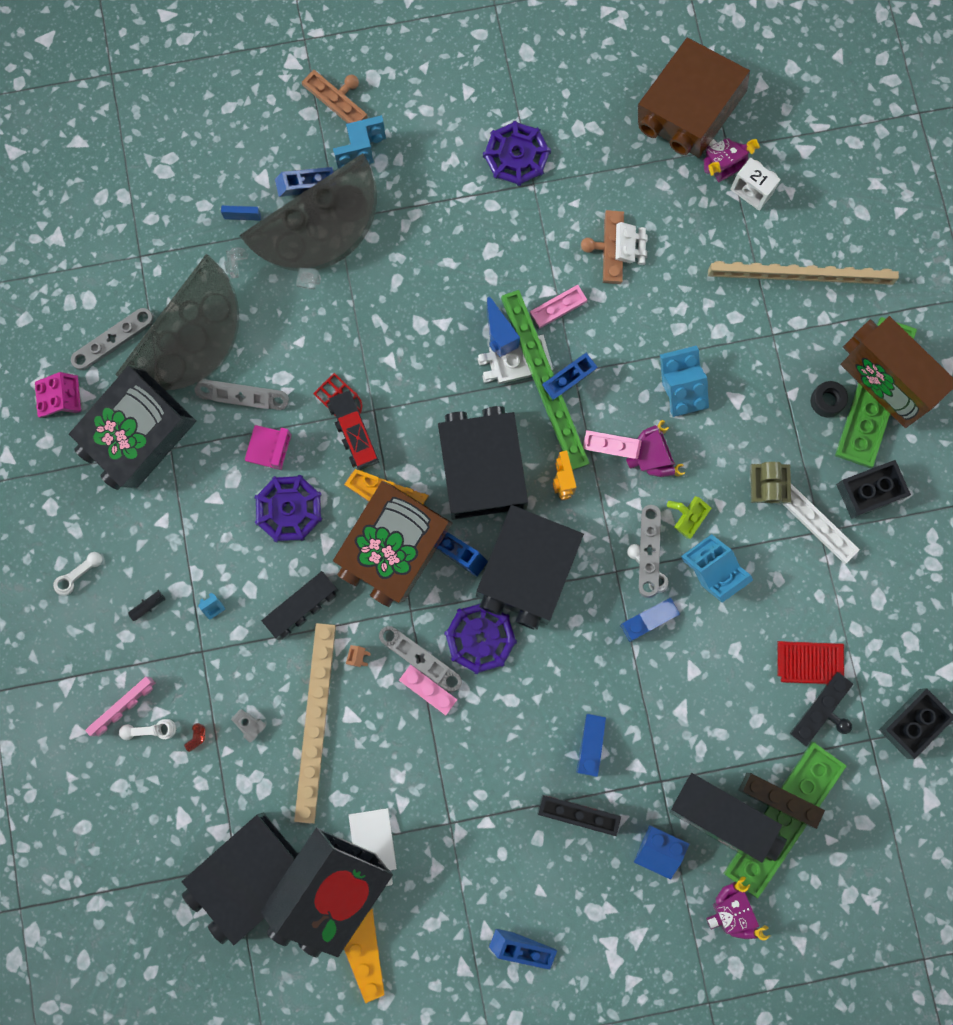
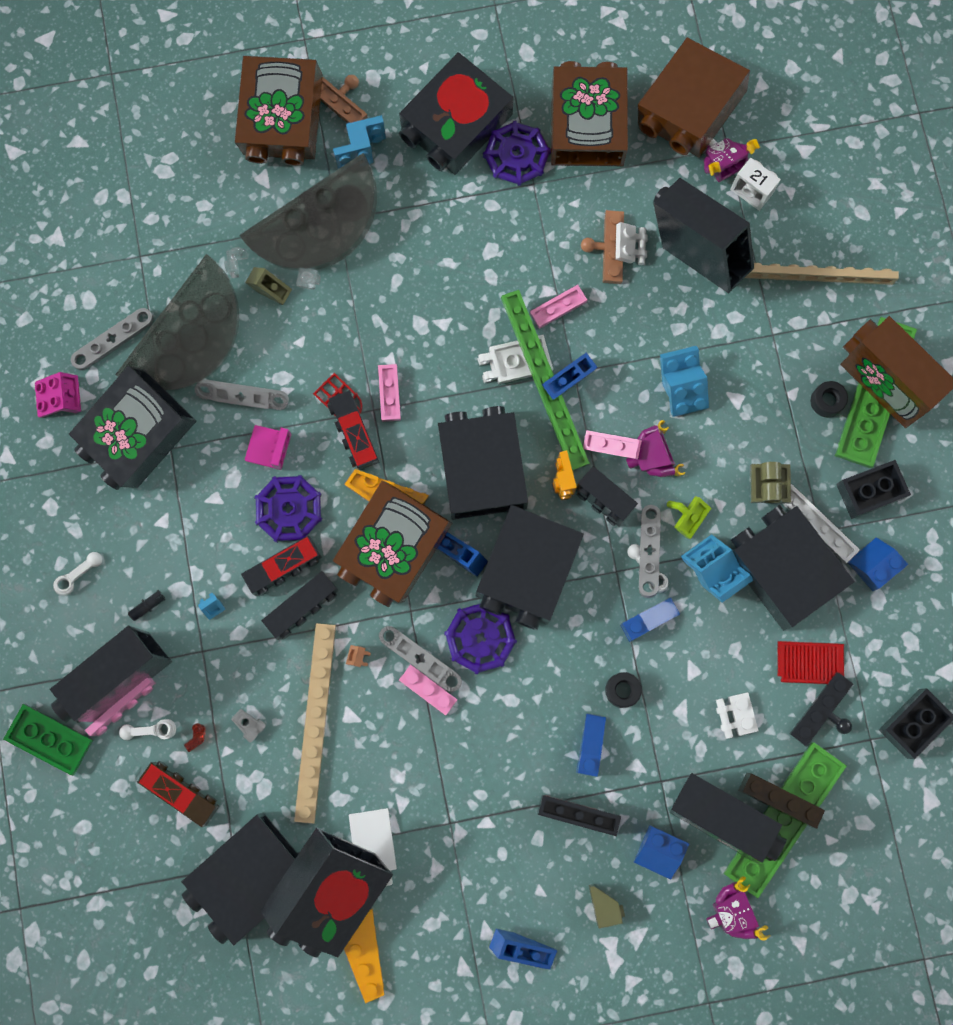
(48, 739): none -> green plate
(108, 675): none -> black brick
(178, 793): none -> dark brown brick
(241, 213): blue tile -> none
(268, 285): none -> olive slope
(278, 109): none -> brick
(281, 566): none -> black brick
(298, 181): blue slope -> none
(389, 392): none -> bright pink plate
(455, 114): none -> black brick
(501, 333): blue slope -> none
(589, 115): none -> brick
(605, 497): none -> black brick
(606, 908): none -> olive slope
(632, 681): none -> black tyre
(704, 234): none -> black brick
(742, 713): none -> white plate
(790, 566): none -> black brick
(877, 563): none -> blue slope

